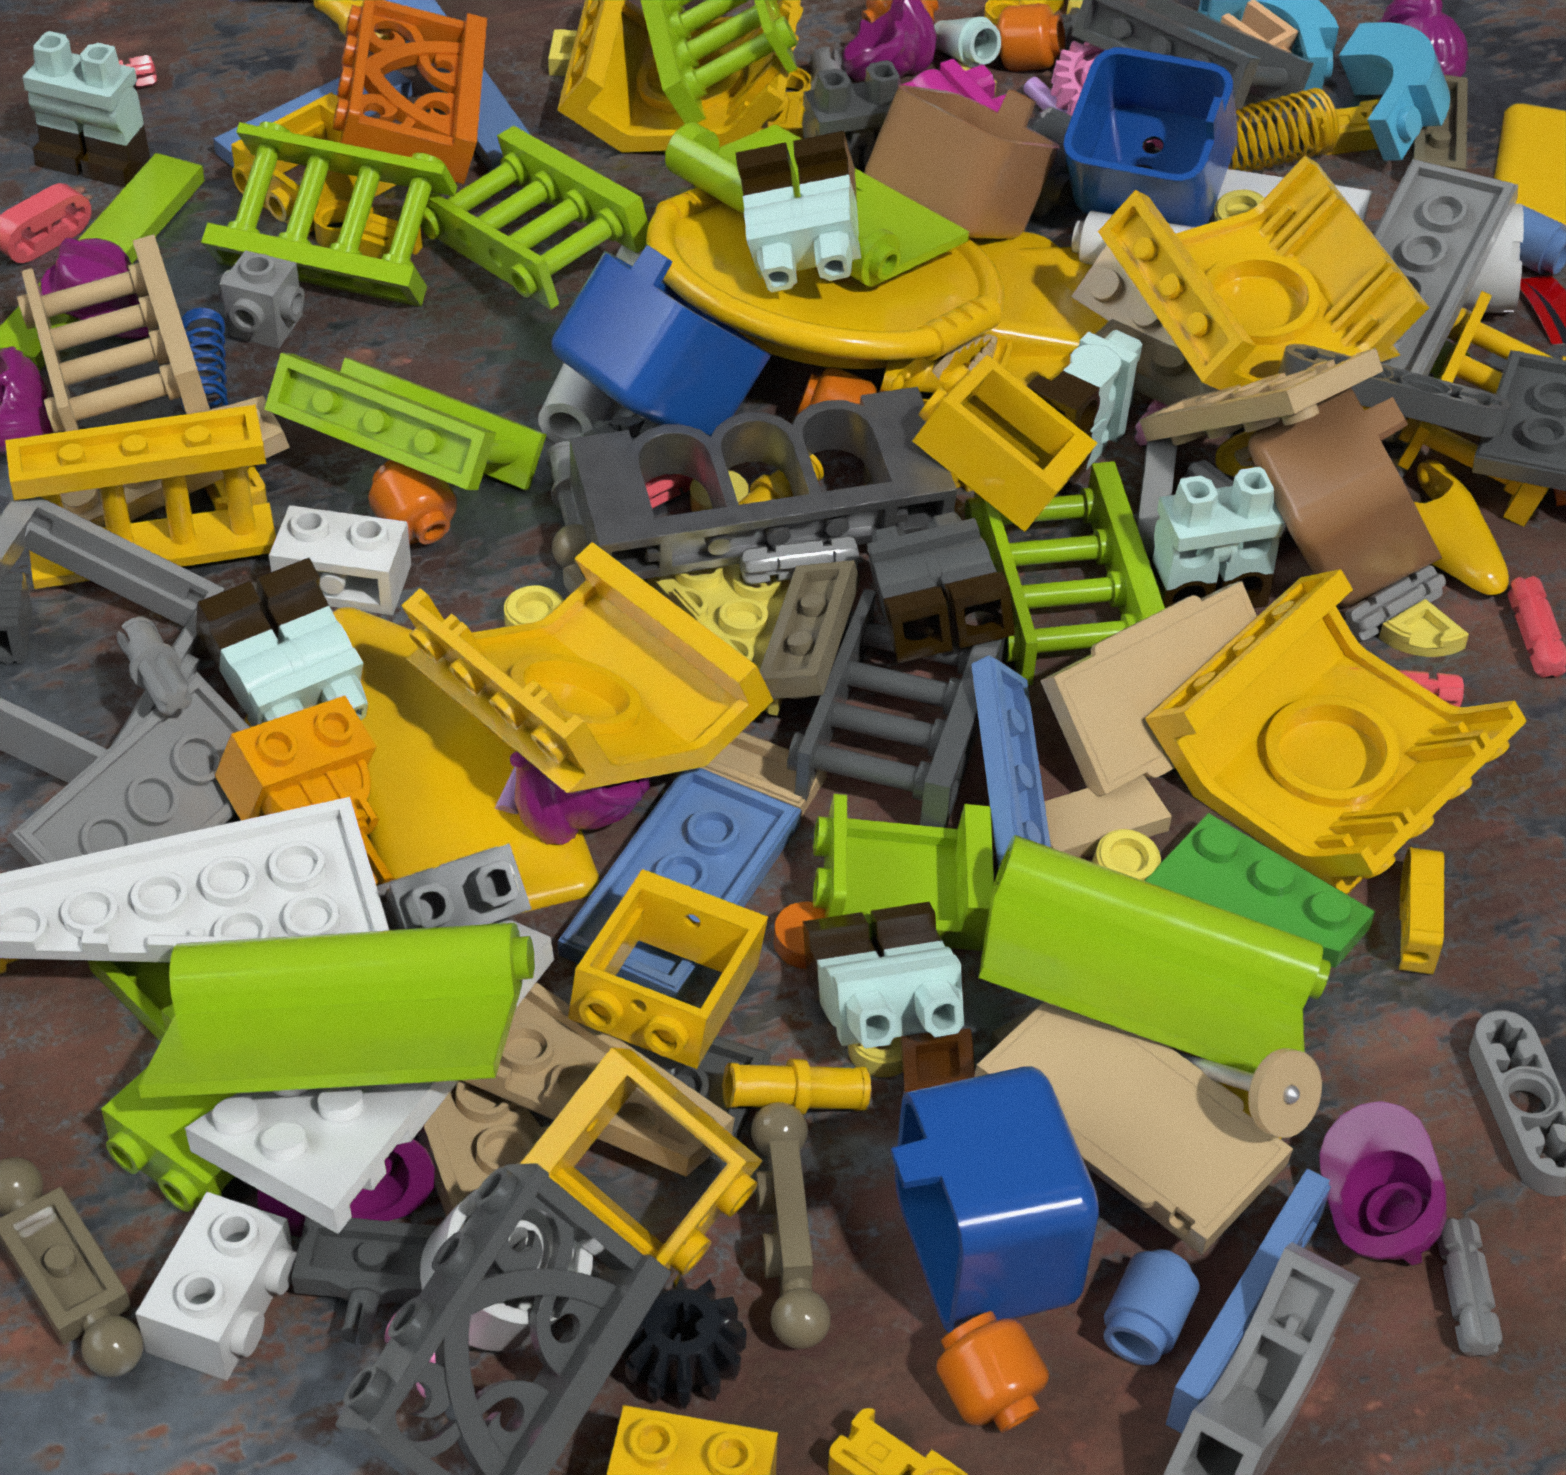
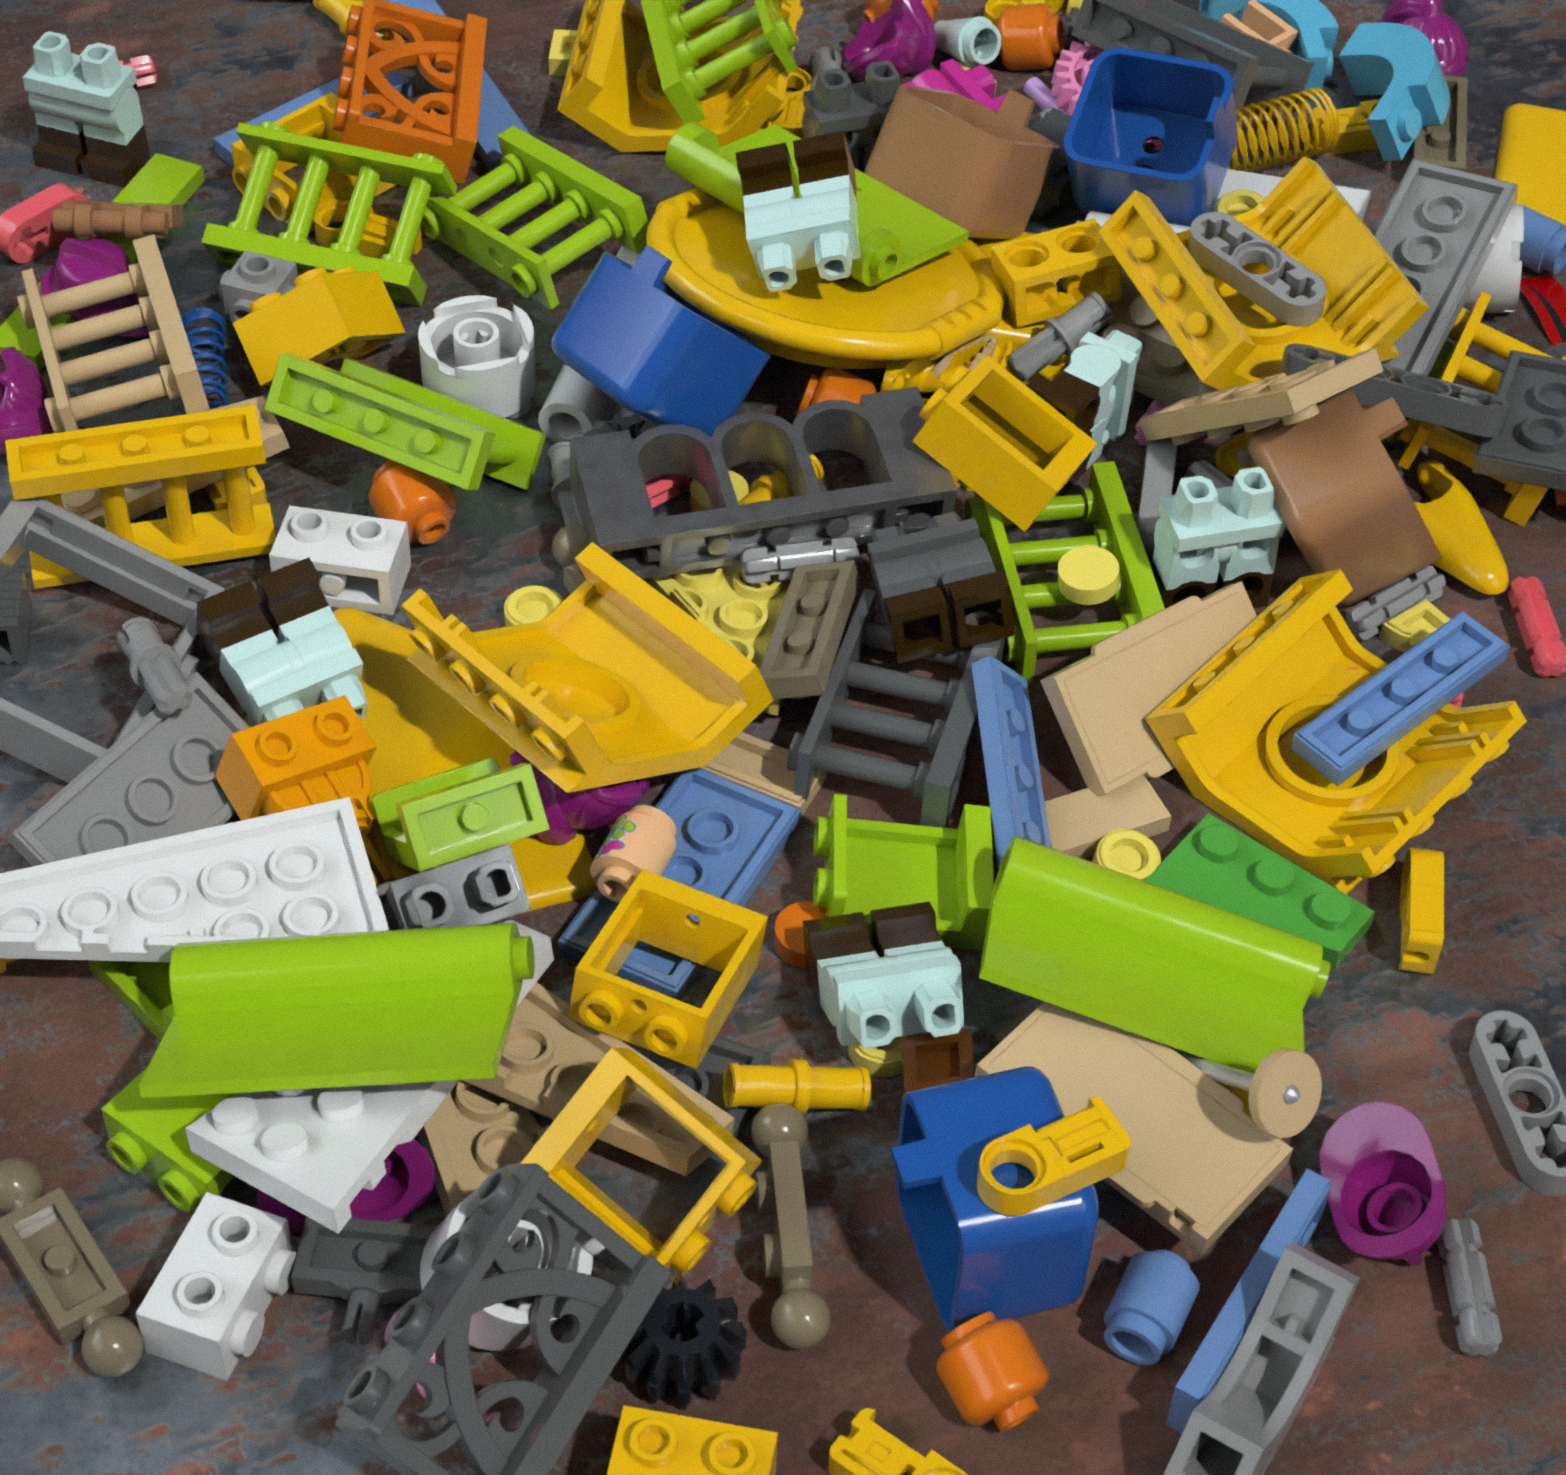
(105, 218): none -> medium nougat plate
(319, 320): none -> yellow brick
(458, 813): none -> lime panel
(480, 355): none -> white brick
(636, 842): none -> light nougat brick
(1055, 271): none -> yellow brick
(1060, 336): none -> light grey axle
(1060, 1157): none -> yellow piece
(1088, 575): none -> light yellow tile
(1286, 292): none -> light grey beam
(1399, 698): none -> medium blue tile

